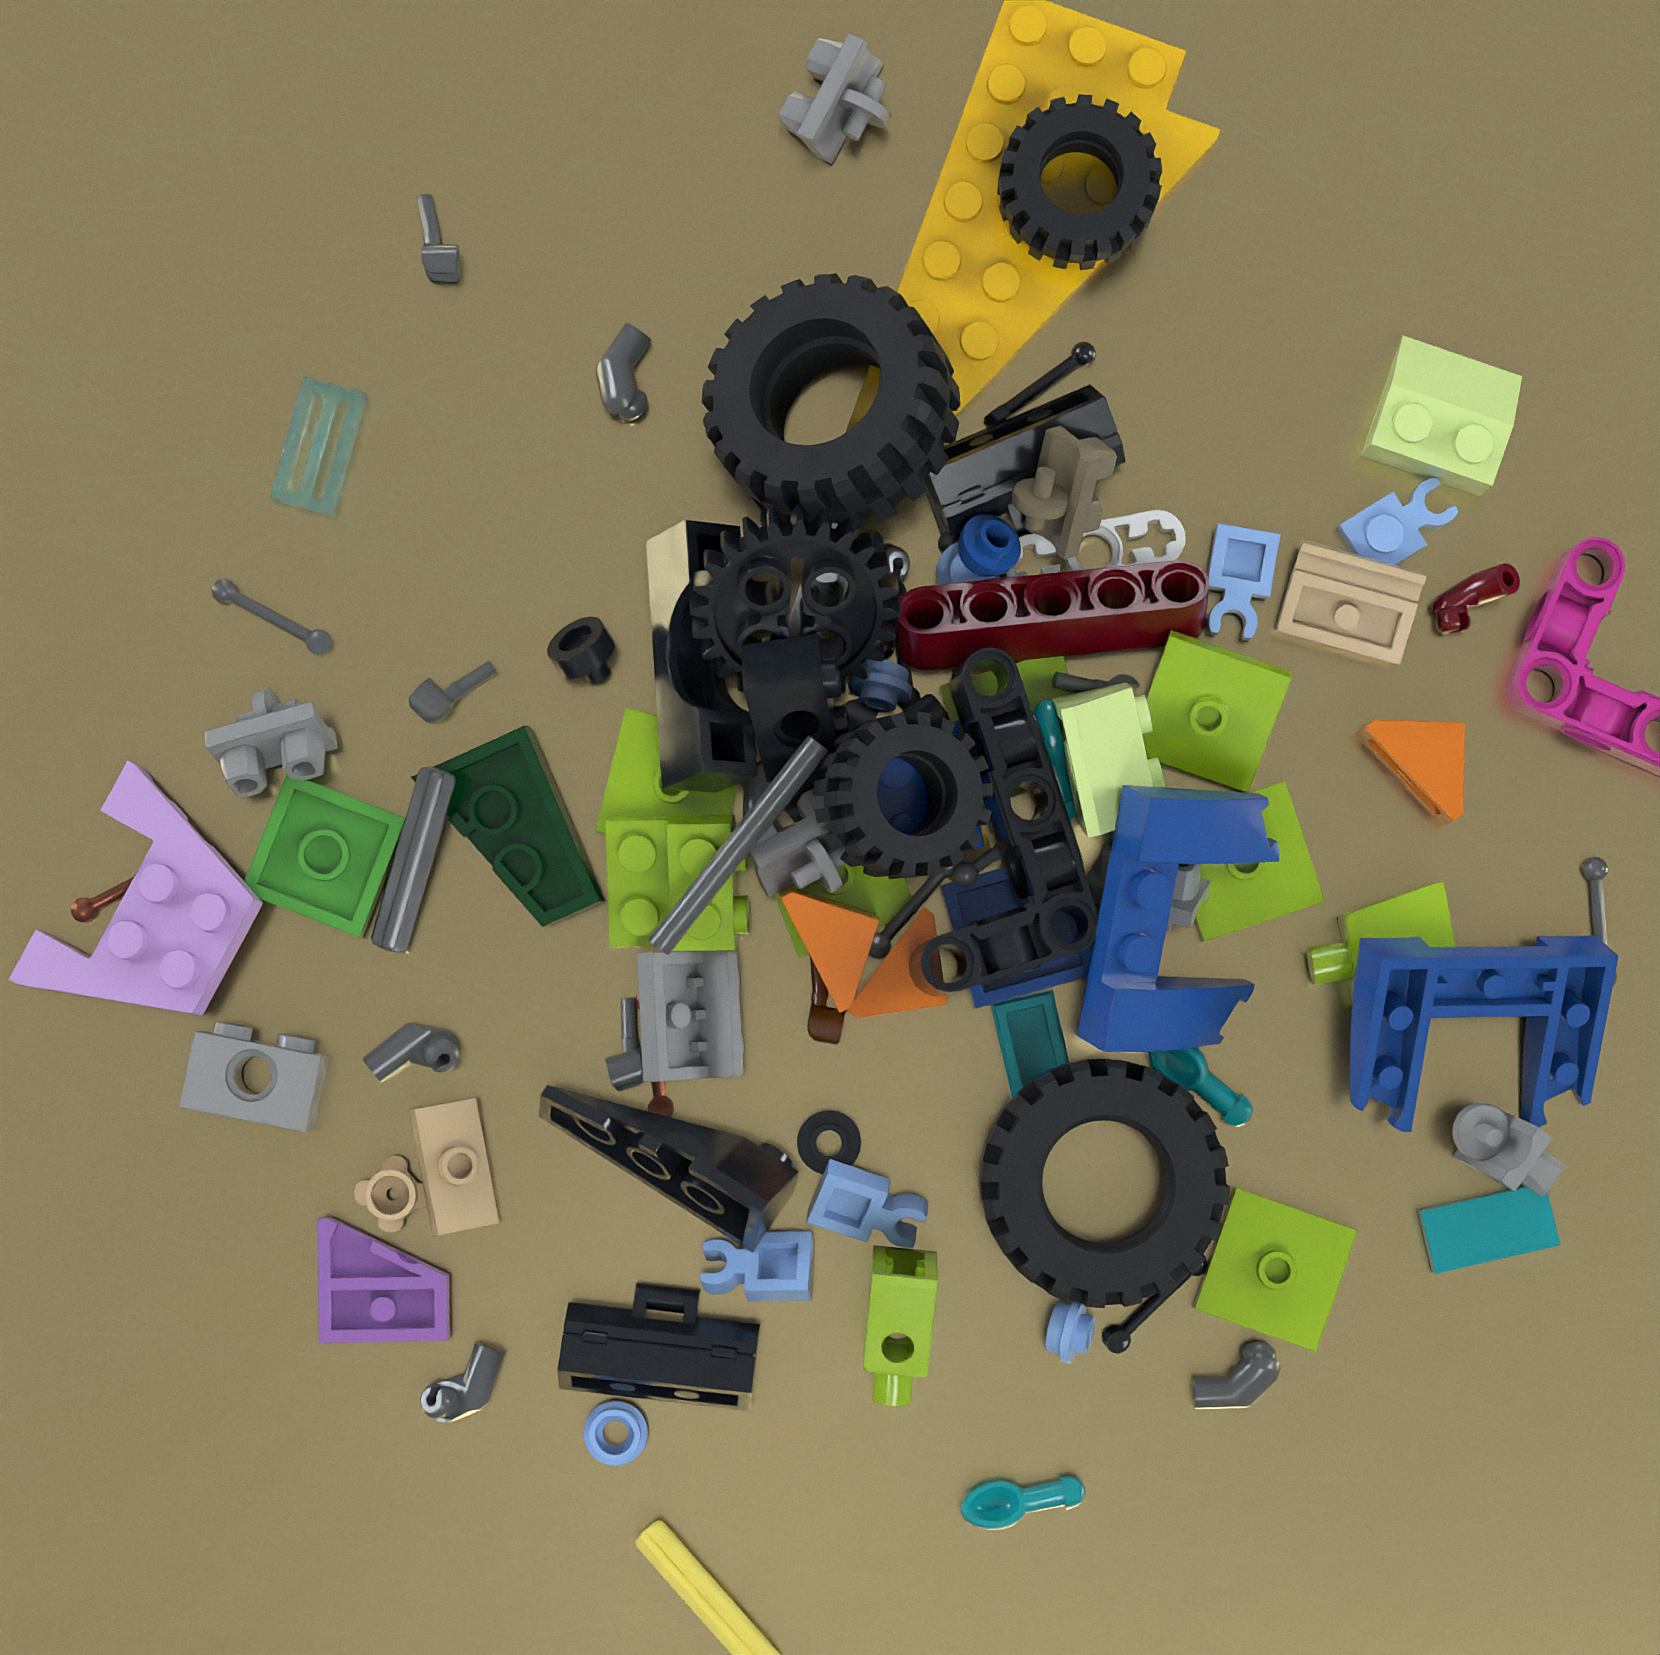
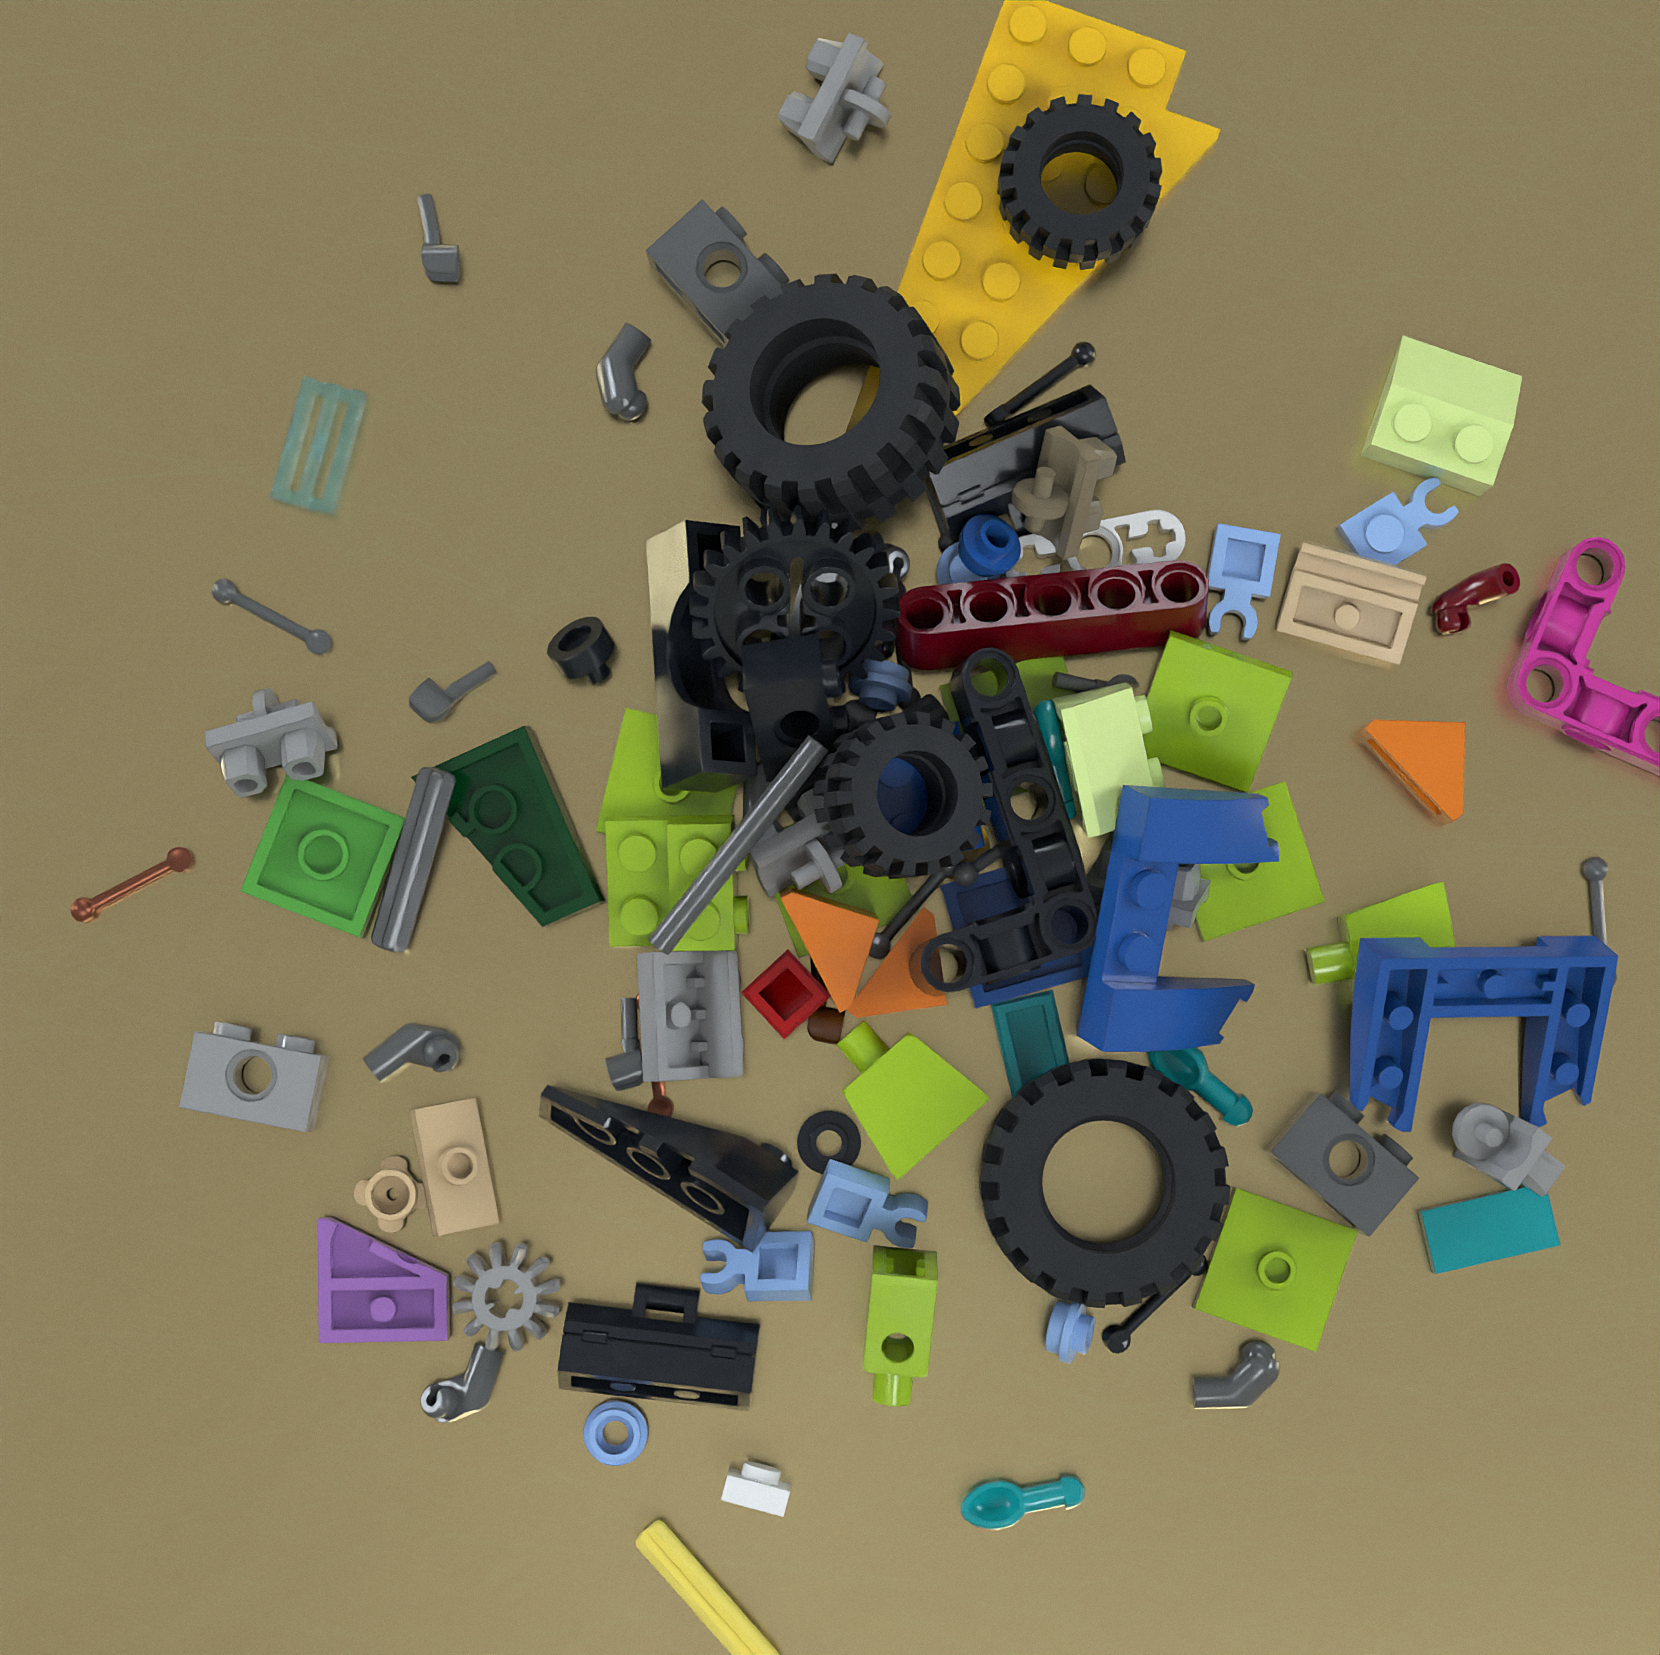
(170, 928): lavender wing -> none
(518, 1314): none -> light grey gear
(697, 242): none -> dark grey brick
(757, 1488): none -> white plate
(786, 994): none -> red slope
(905, 1096): none -> lime torso
(1305, 1149): none -> dark grey brick

